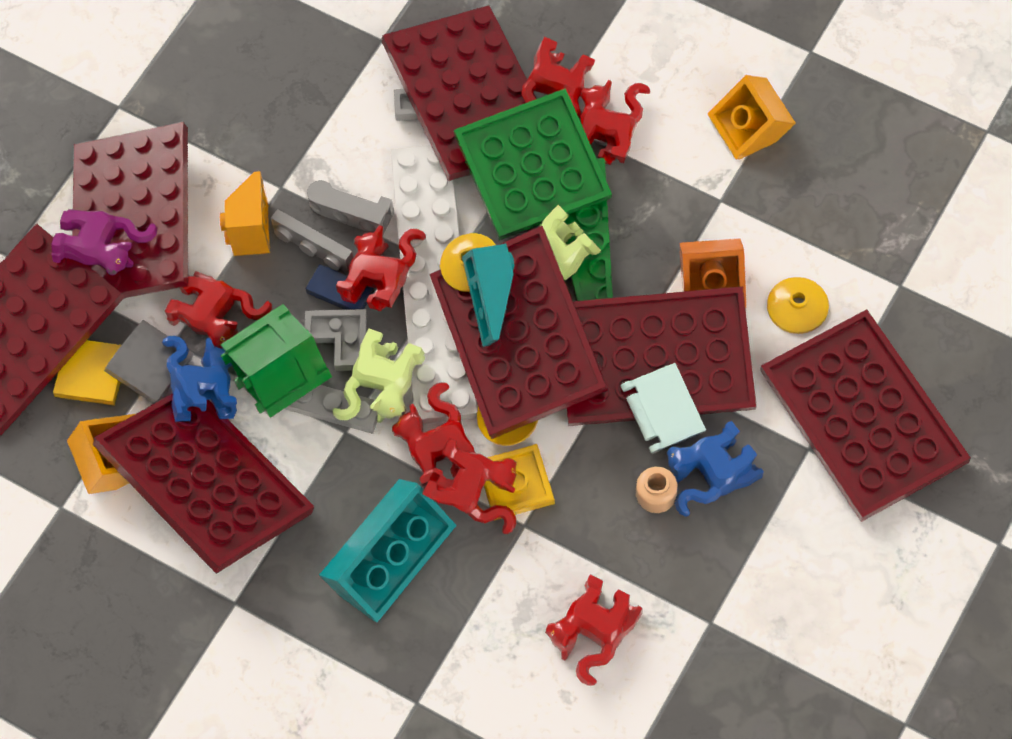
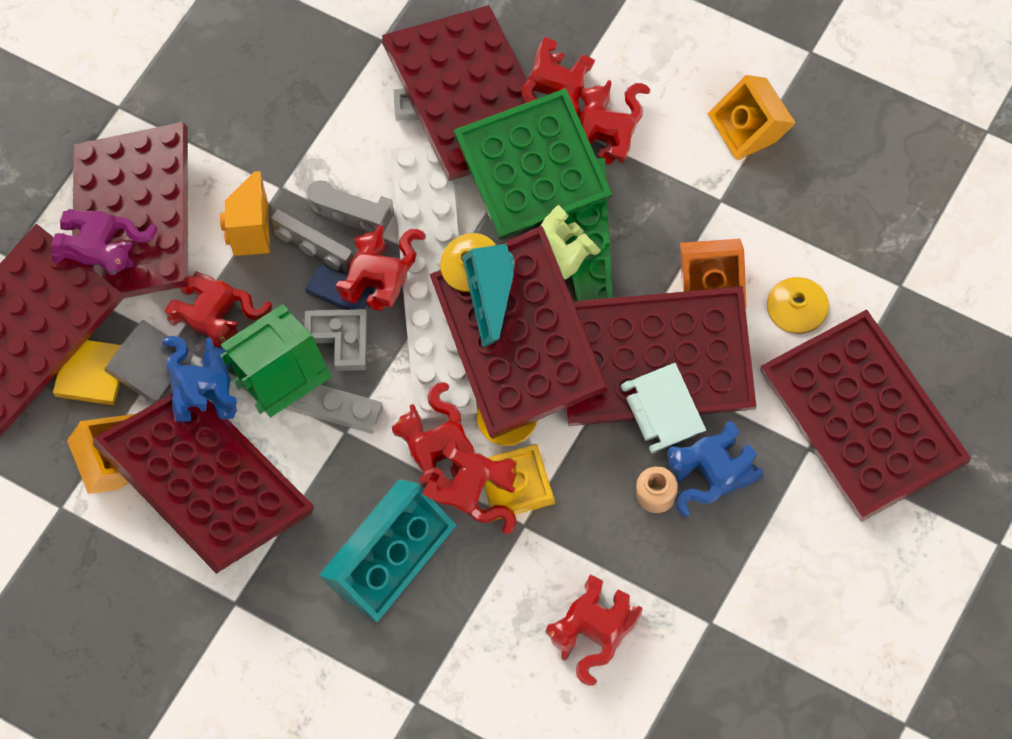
(378, 372): yellowish green animal -> none

